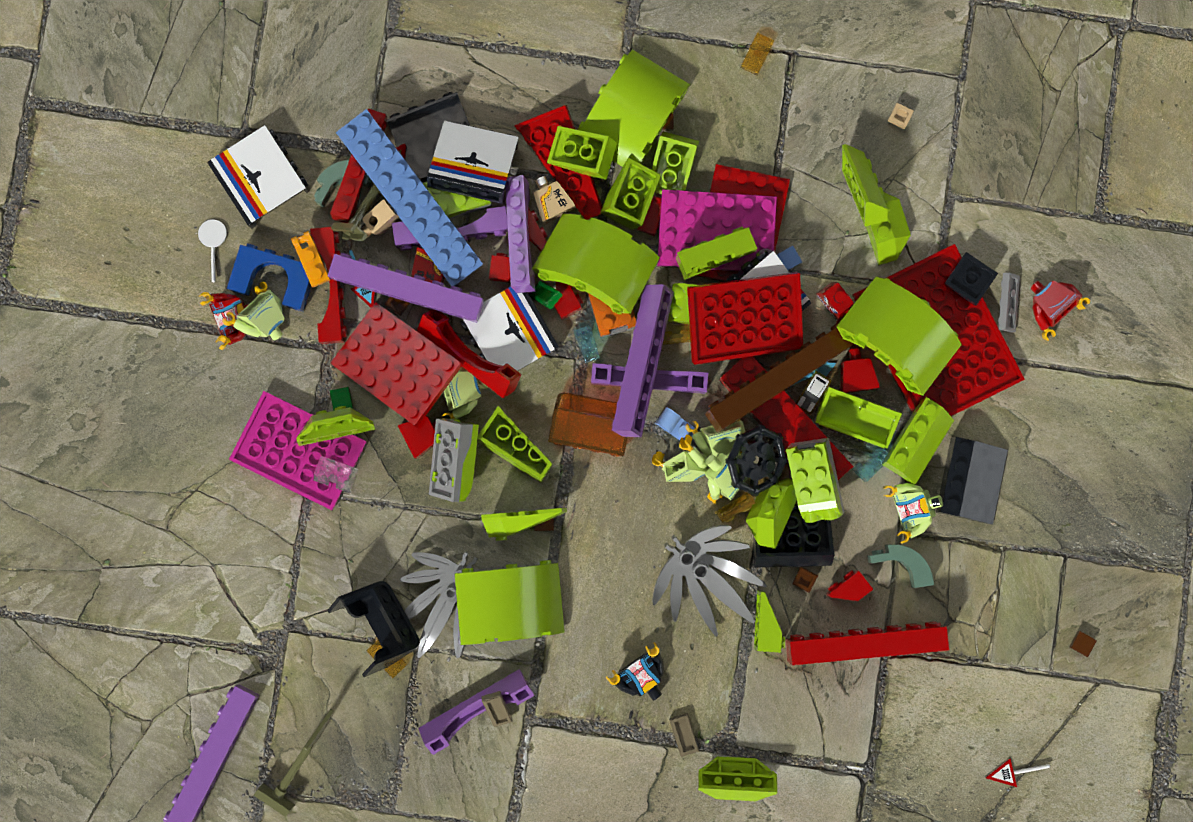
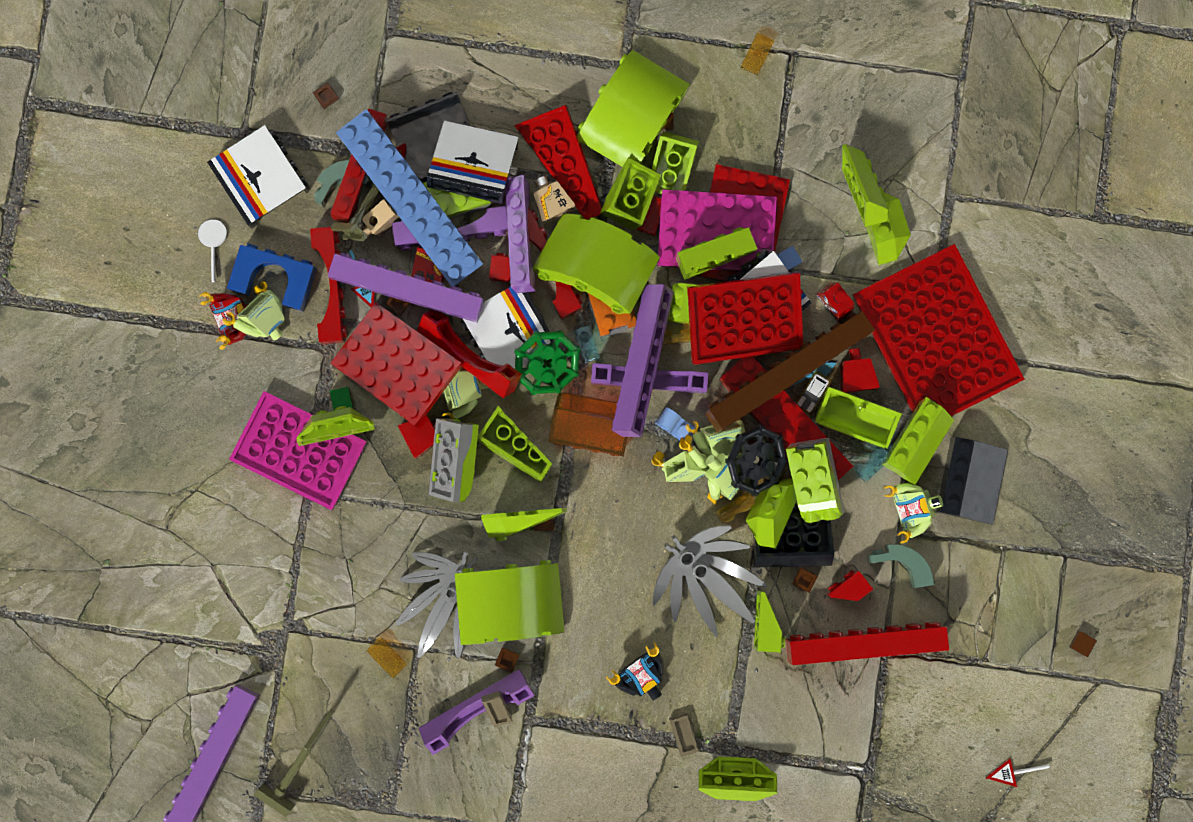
(310, 259): light orange plate -> none
(325, 95): none -> reddish brown tile
(336, 472): clear brick -> none
(386, 619): black windscreen -> none
(507, 659): none -> reddish brown tile
(545, 295): green tile -> none
(557, 364): none -> green plate
(582, 152): lime slope -> none
(900, 116): tan plate -> none
(901, 333): lime panel -> none
(970, 278): black plate -> none
(1009, 302): light grey plate -> none
(1054, 303): red torso -> none

